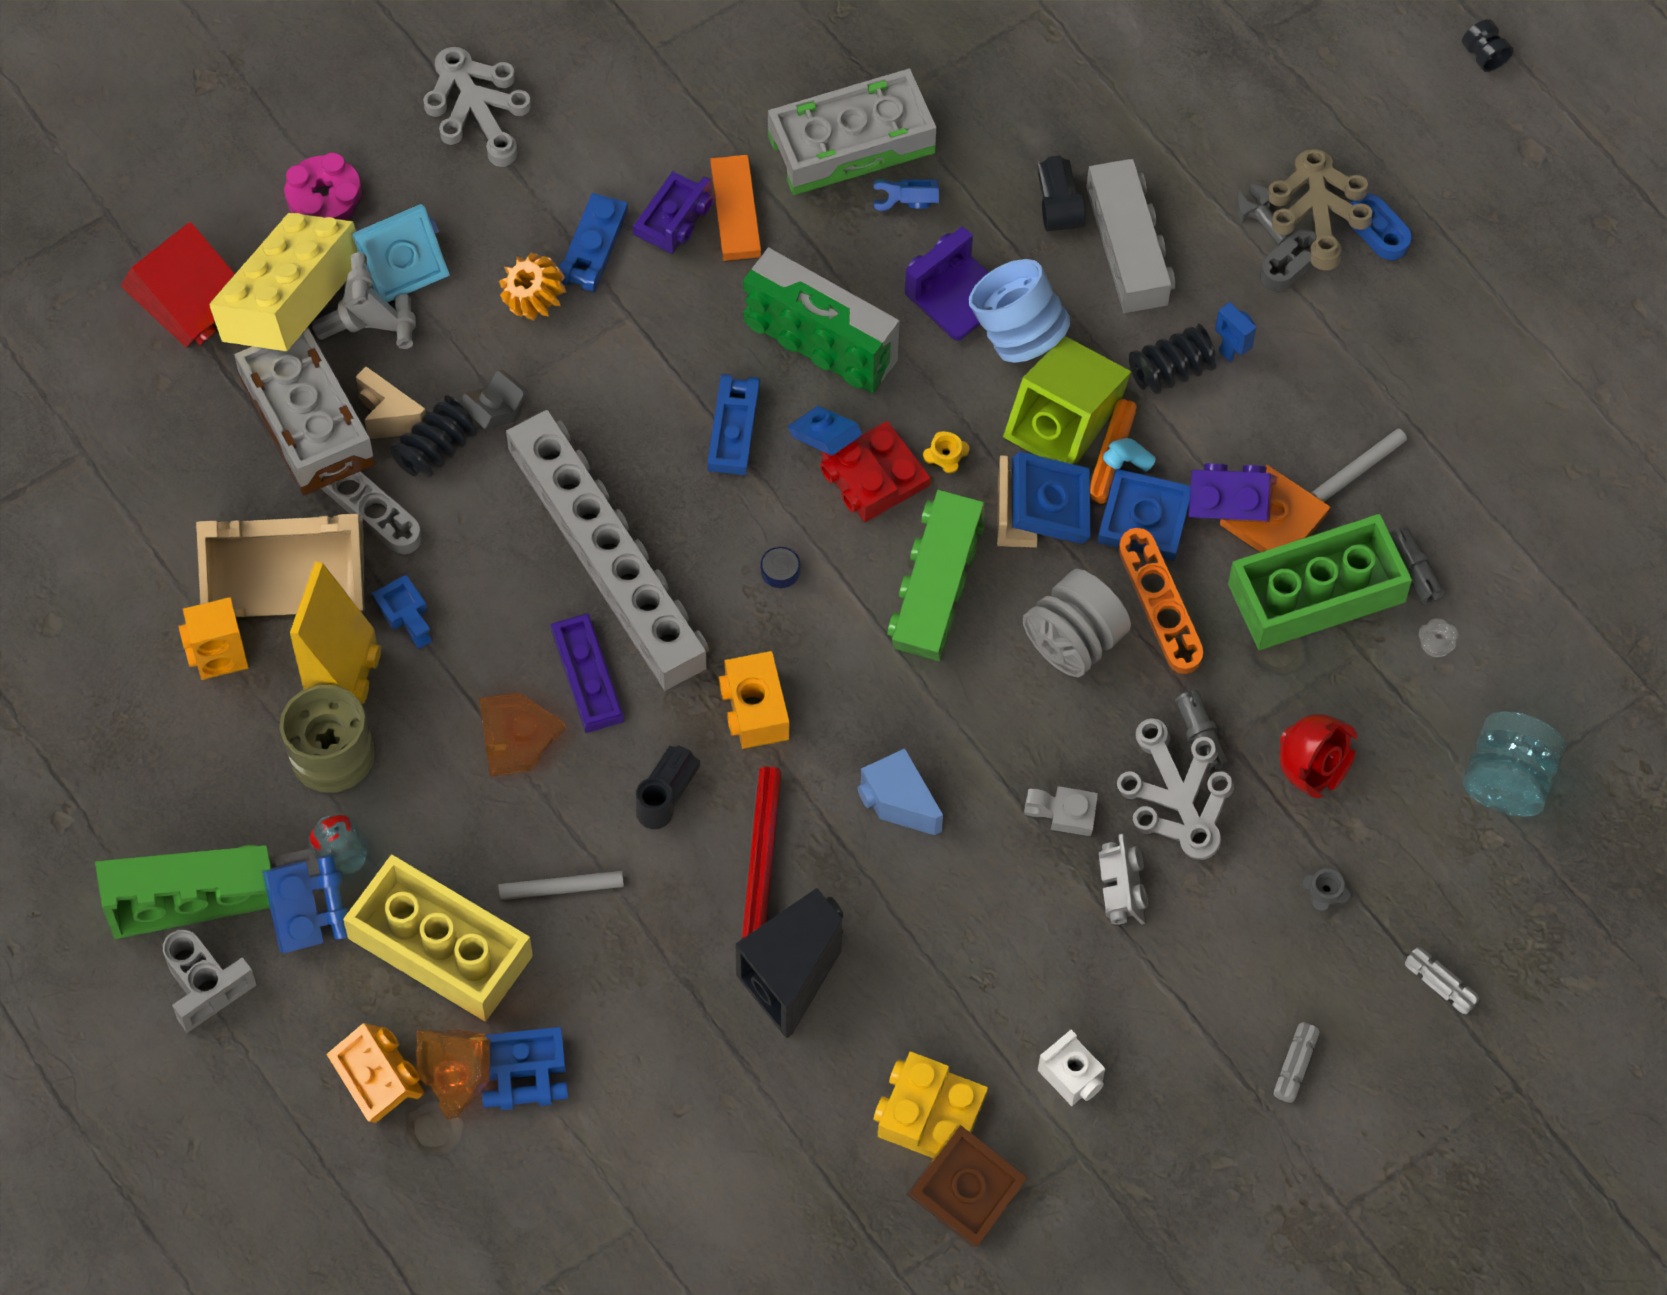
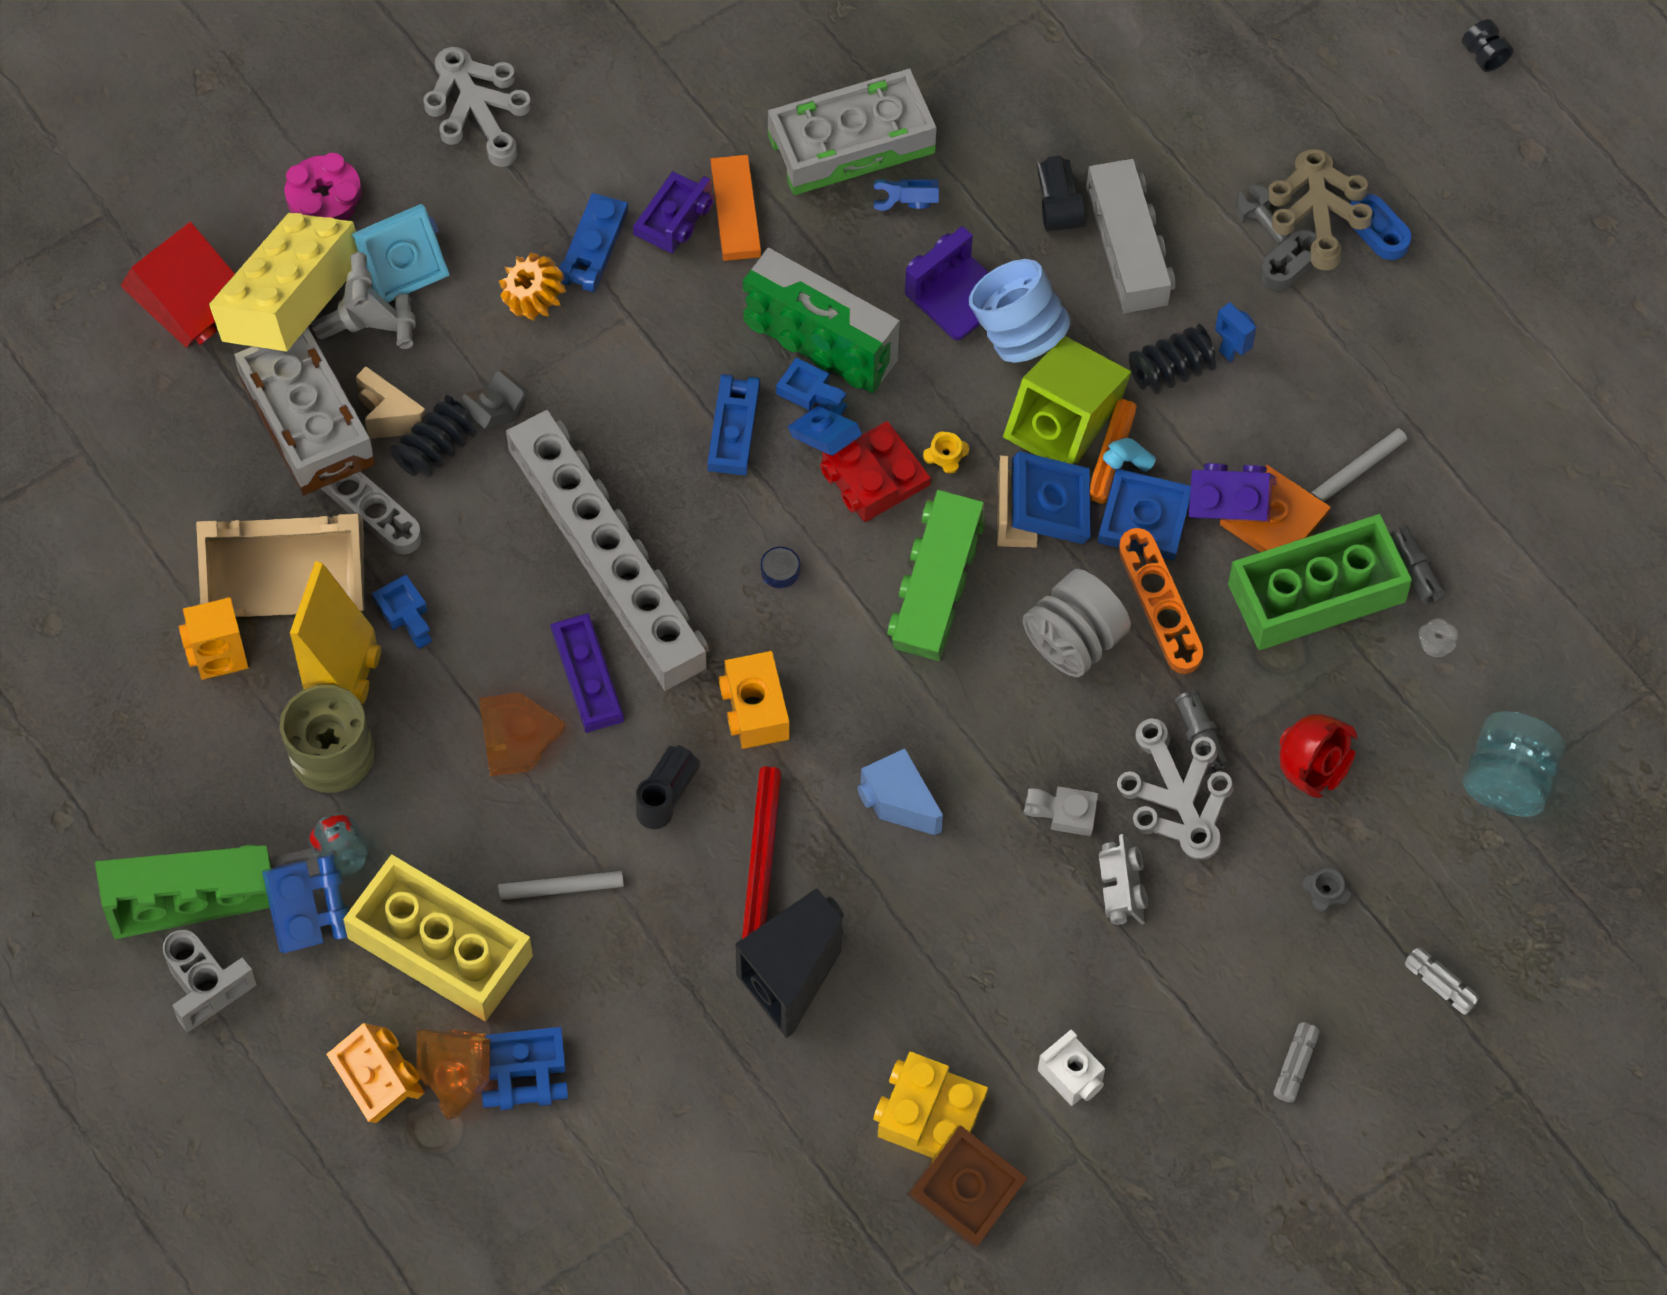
(808, 384): none -> blue plate

